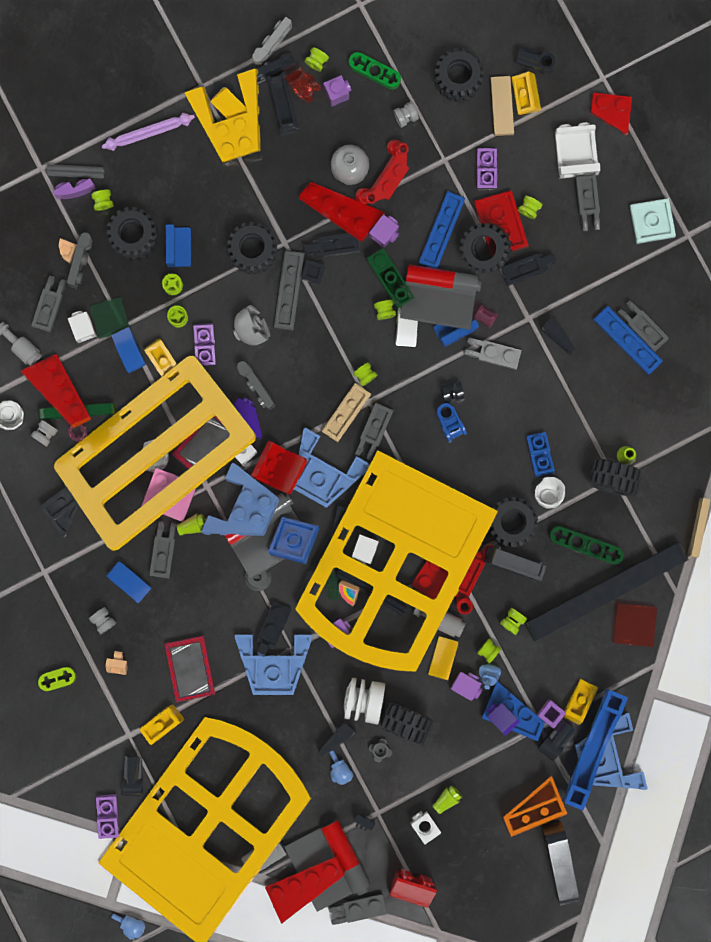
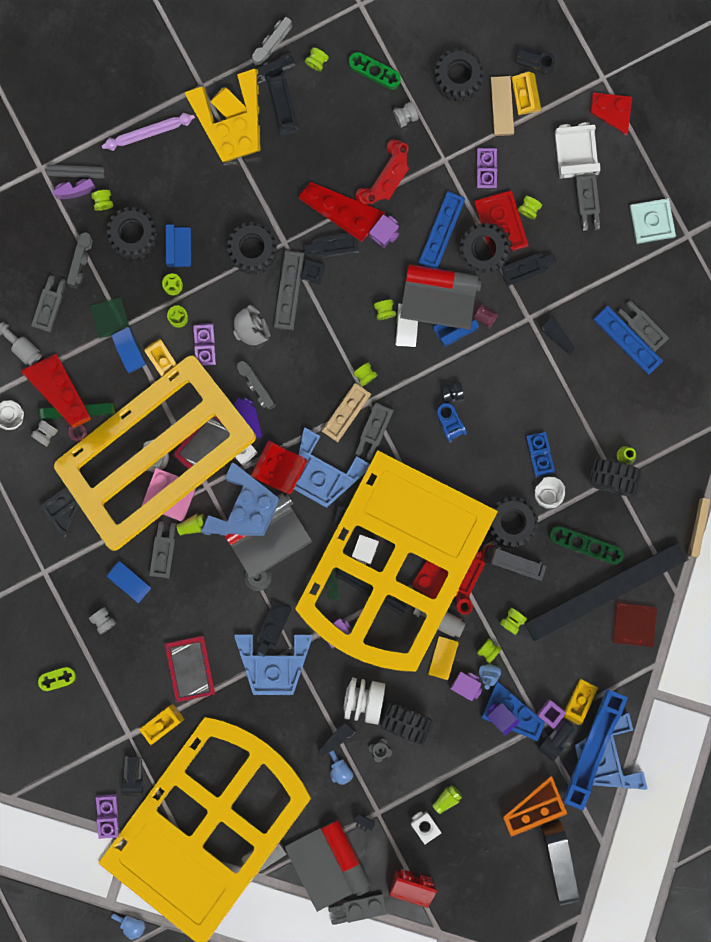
(67, 250): light nougat tile -> none
(82, 326): white brick -> none
(117, 664): light nougat tile -> none
(293, 540): blue tile -> none
(300, 84): clear red piece -> none
(301, 888): red wing -> none
(337, 90): medium lavender brick -> none
(349, 164): light grey cylinder -> none
(349, 592): tile -> none
(389, 278): dark green slope -> none
(495, 353): light grey hinge -> none

